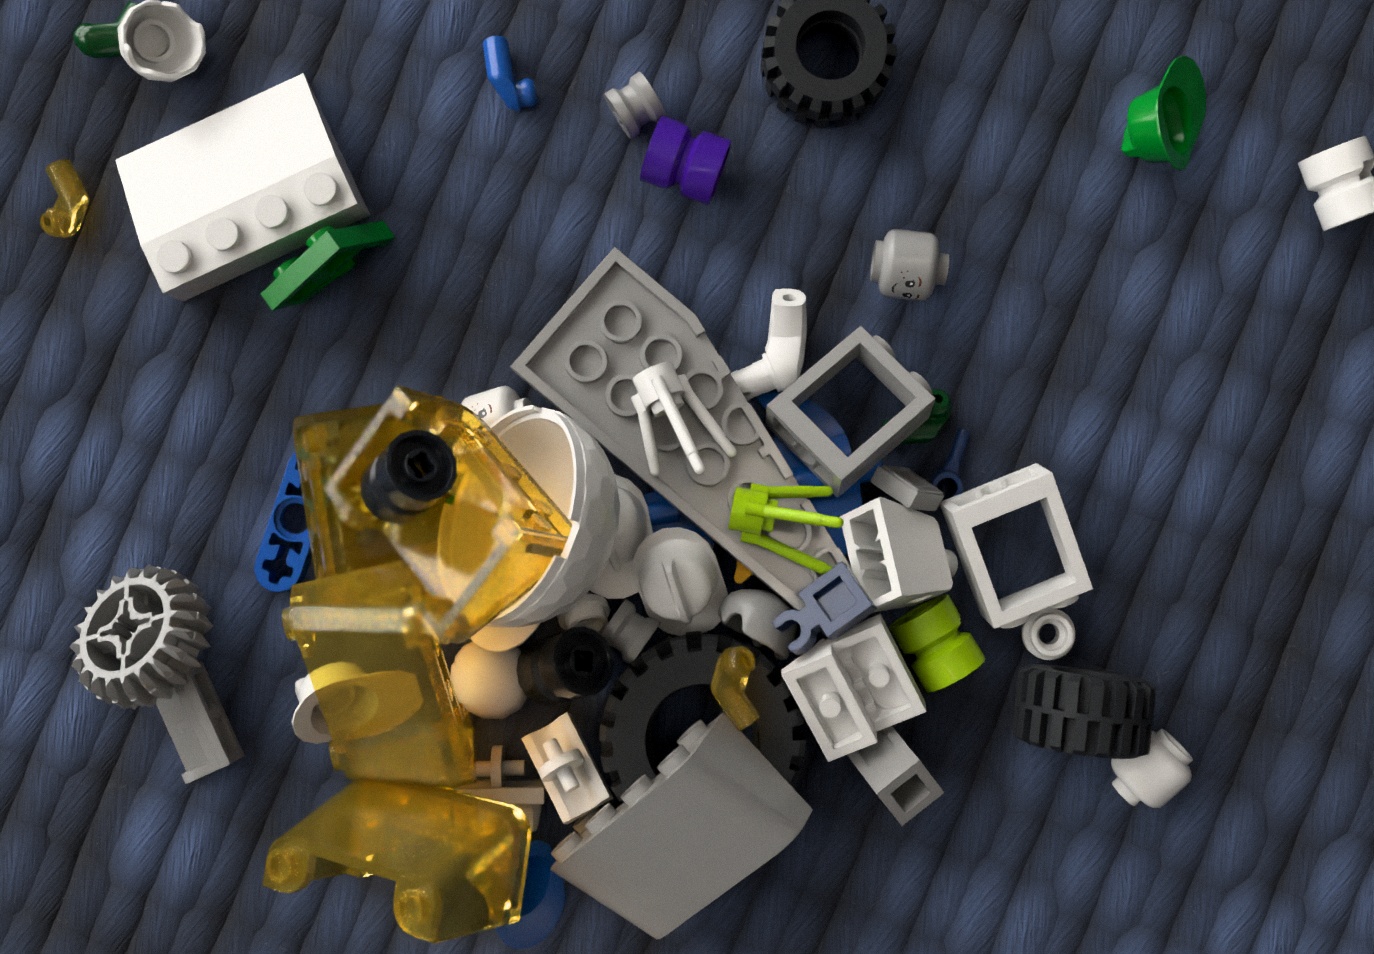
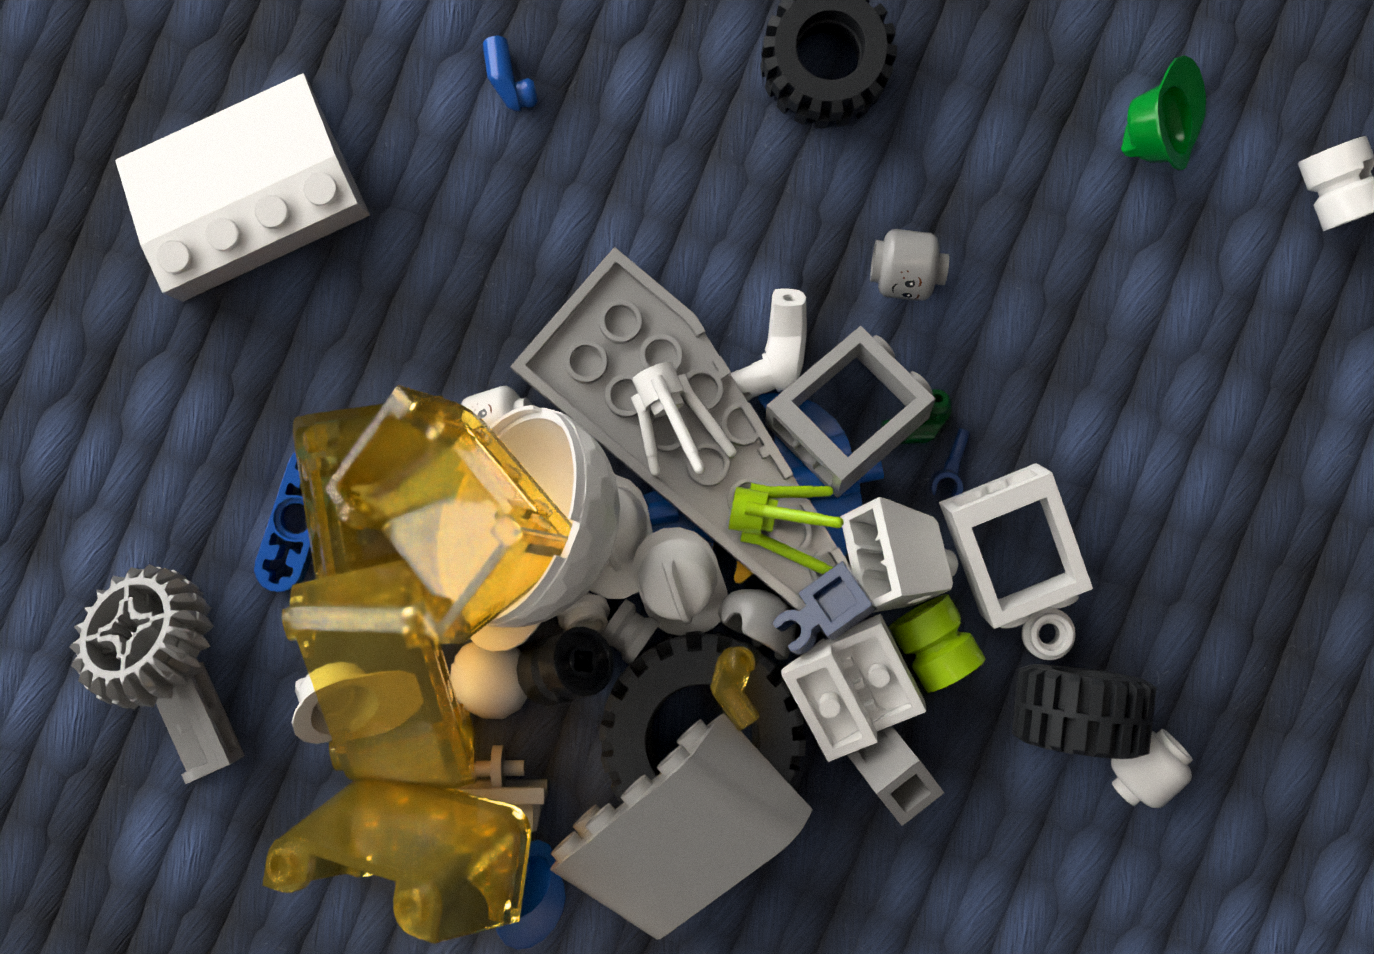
(71, 203): clear yellow arm -> none
(100, 39): dark green arm -> none
(161, 40): white hair -> none
(324, 261): green wing -> none
(408, 477): black wheel -> none
(567, 768): white hips -> none
(634, 105): light grey wheel -> none
(686, 160): dark purple wheel -> none
(907, 488): light grey tile -> none

